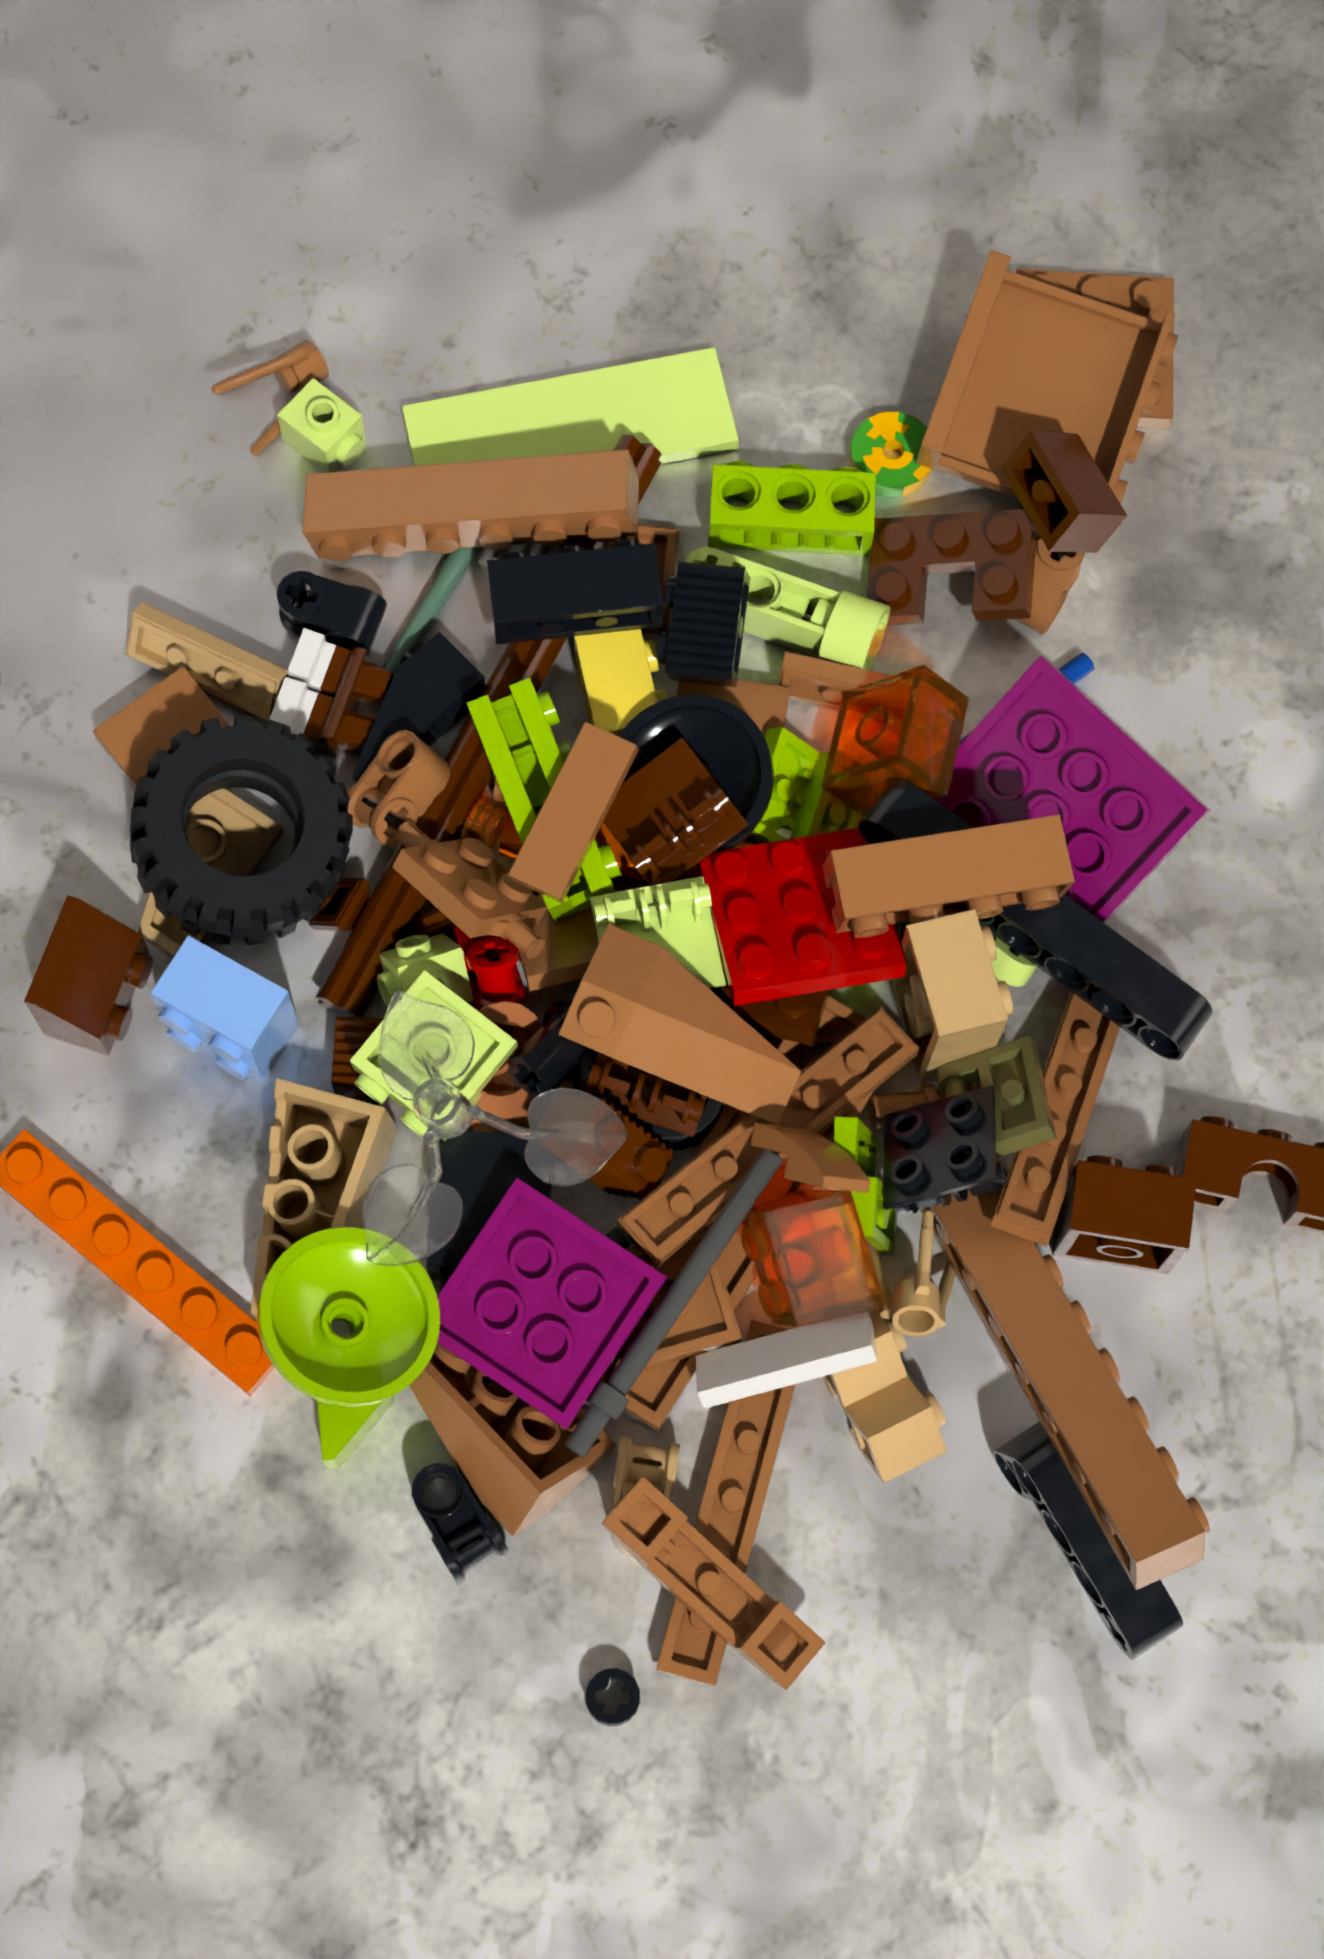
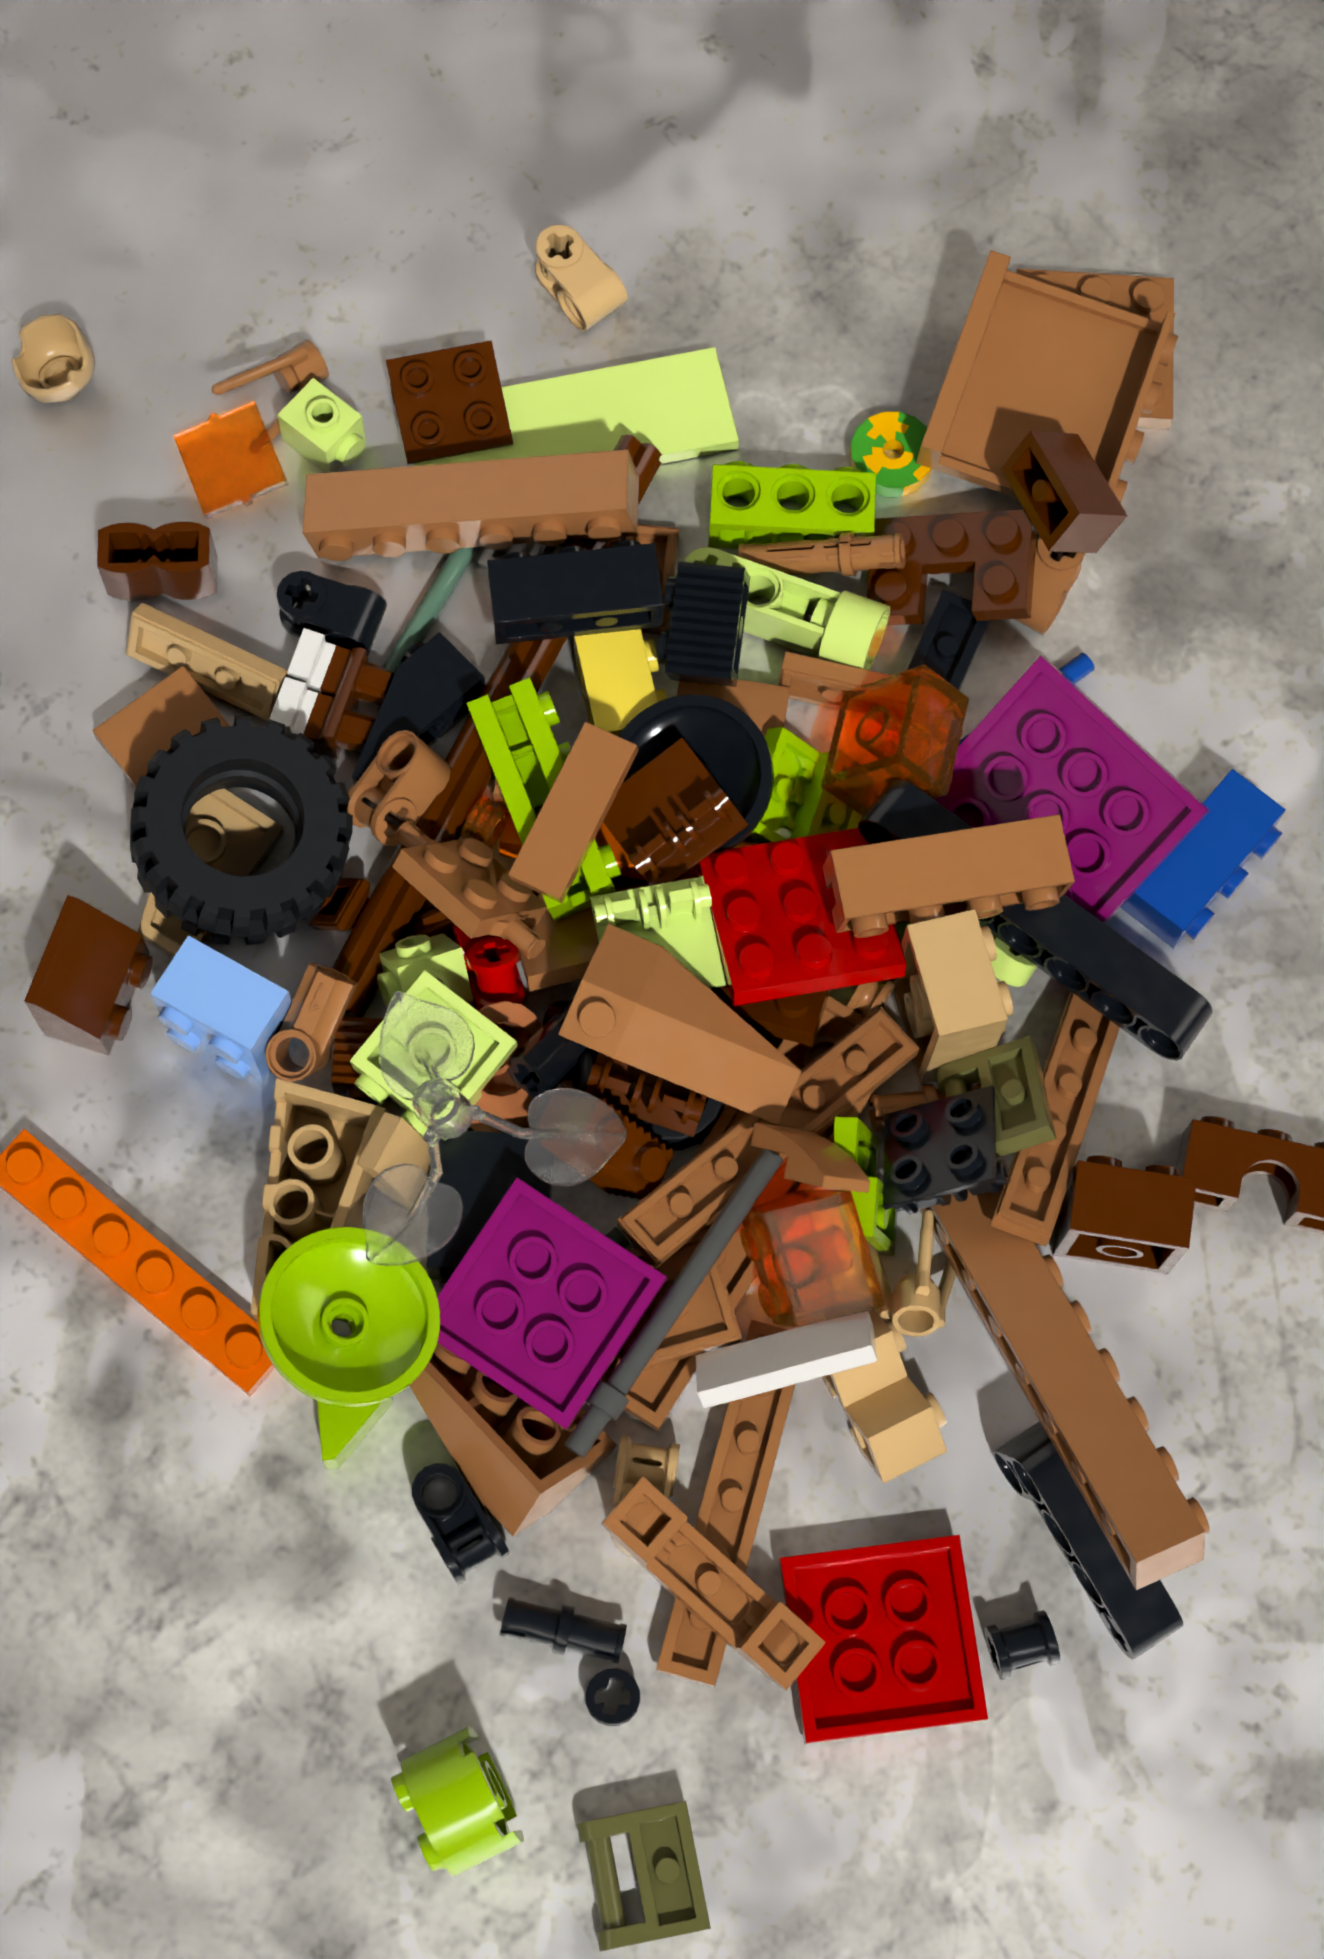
(53, 359): none -> tan hair
(168, 560): none -> reddish brown brick
(230, 460): none -> clear orange piece
(312, 1019): none -> medium nougat piece
(394, 1144): none -> tan slope
(449, 402): none -> reddish brown hinge
(458, 1803): none -> lime brick
(563, 1630): none -> black pin
(577, 277): none -> tan piece
(664, 1871): none -> olive plate
(831, 555): none -> medium nougat pin
(870, 997): none -> medium nougat bush
(894, 1638): none -> red plate
(950, 639): none -> black plate
(1022, 1644): none -> black bush
(1207, 861): none -> blue brick

